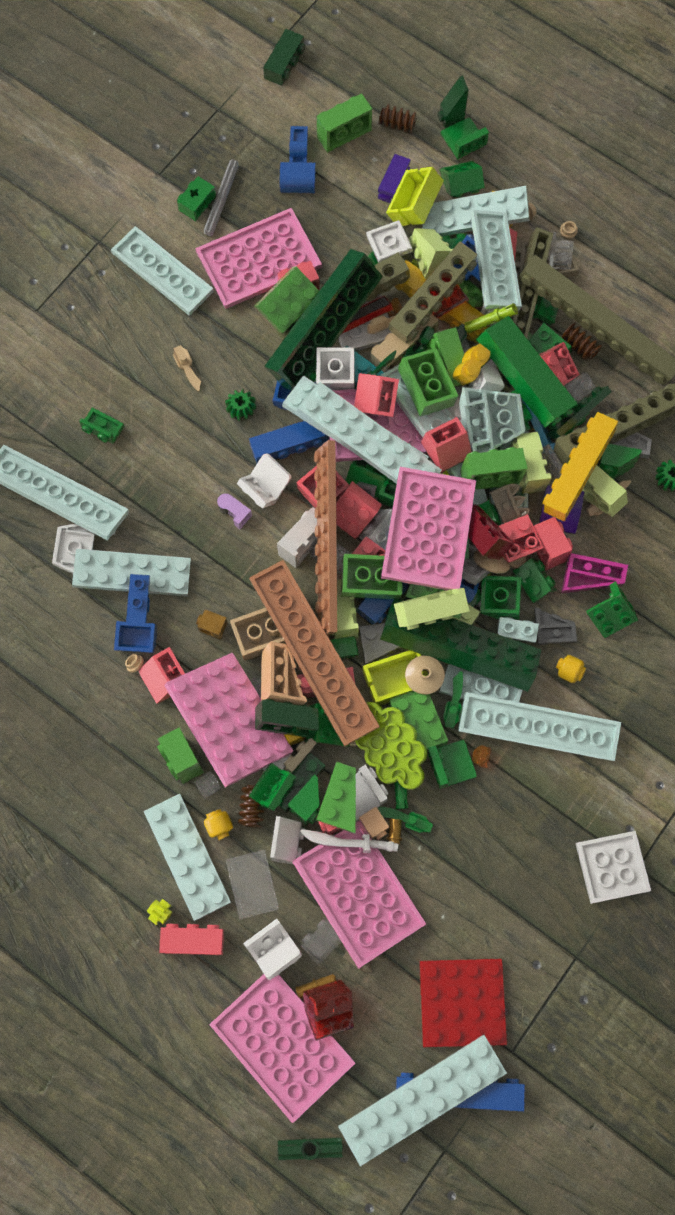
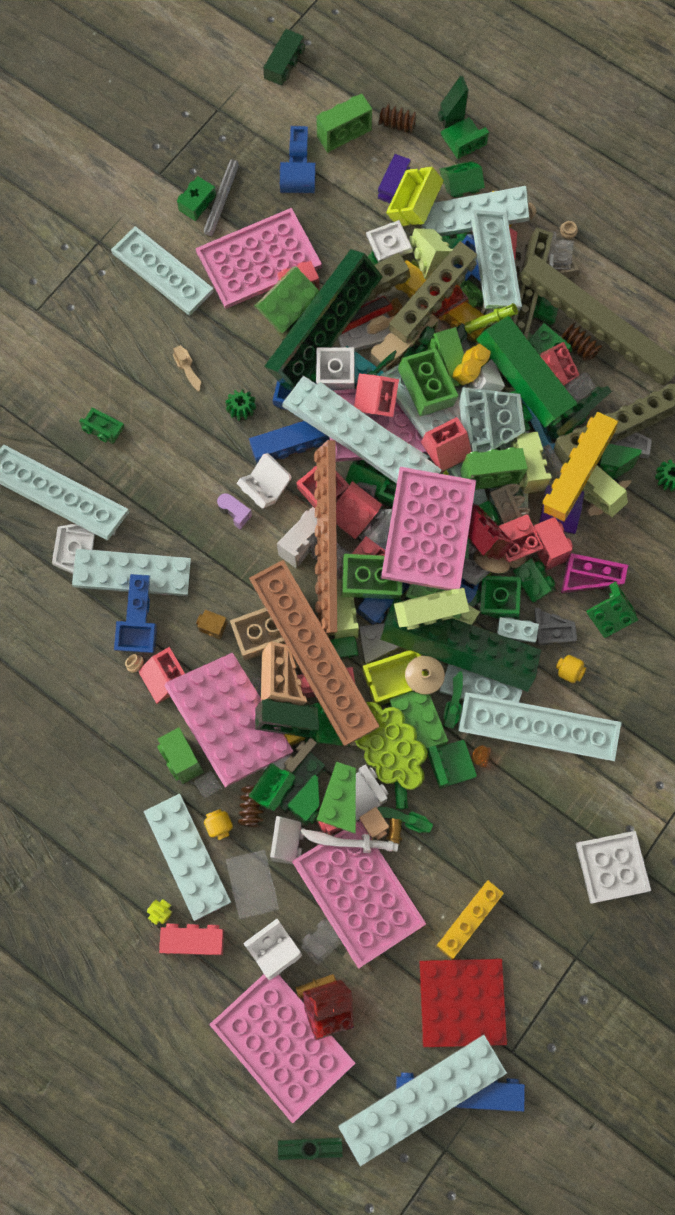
(469, 919): none -> yellow brick

